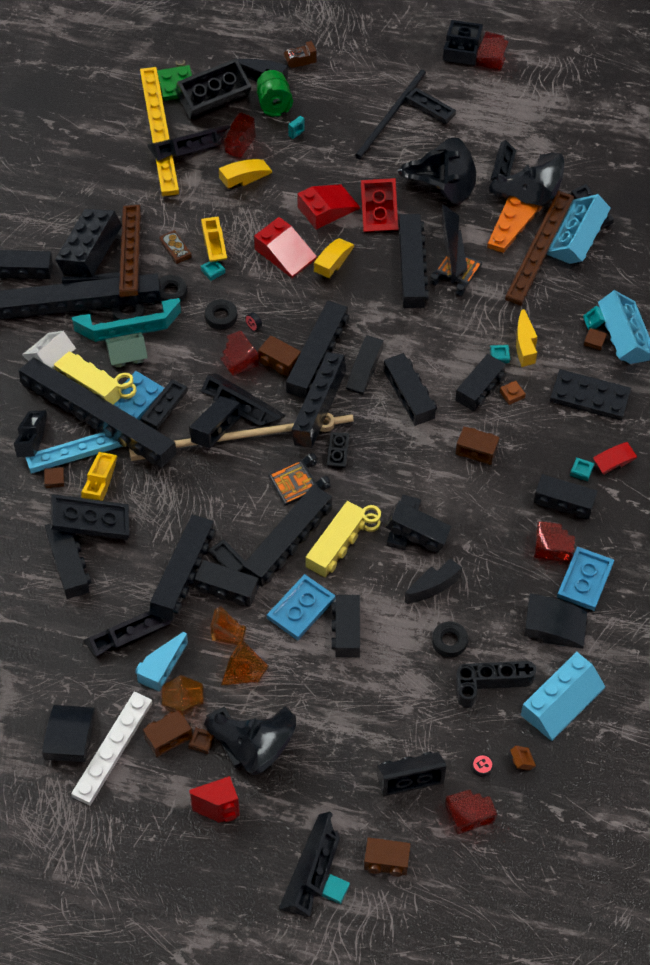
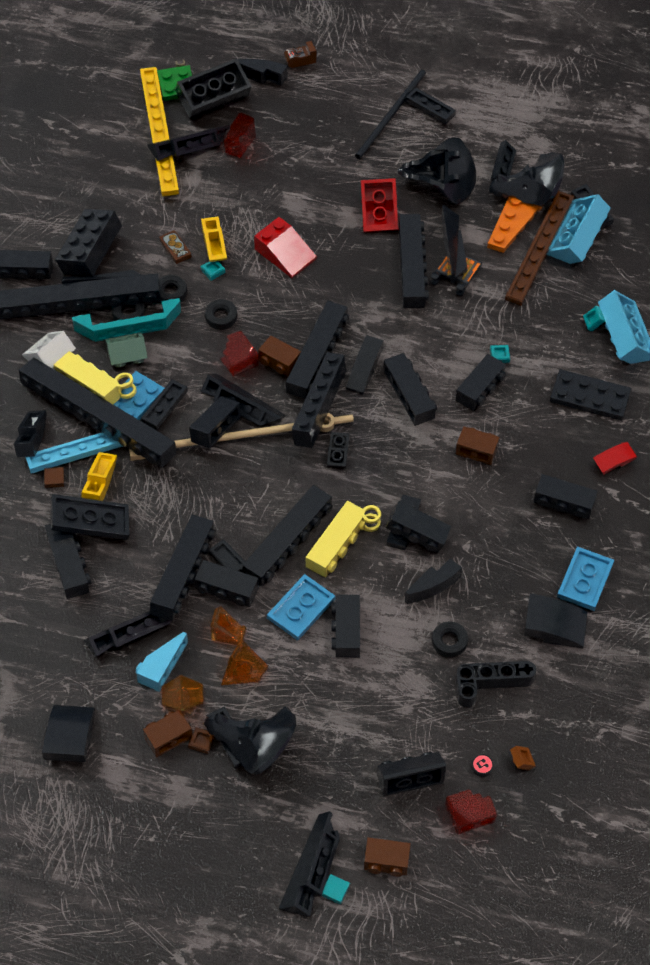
(111, 748): white plate -> none
(130, 251): reddish brown tile -> none
(216, 800): red slope -> none
(243, 172): yellow slope -> none
(253, 321): black tile -> none
(274, 93): green piece -> none
(295, 480): flag -> none
(296, 127): teal tile -> none
(325, 204): red slope -> none
(332, 257): yellow slope -> none
(462, 42): black slope -> none
(491, 51): clear red piece -> none
(512, 392): dark orange plate -> none
(526, 340): yellow slope -> none
(553, 542): clear red piece -> none
(563, 696): medium azure slope -> none
(582, 469): teal tile -> none
(595, 339): reddish brown tile -> none

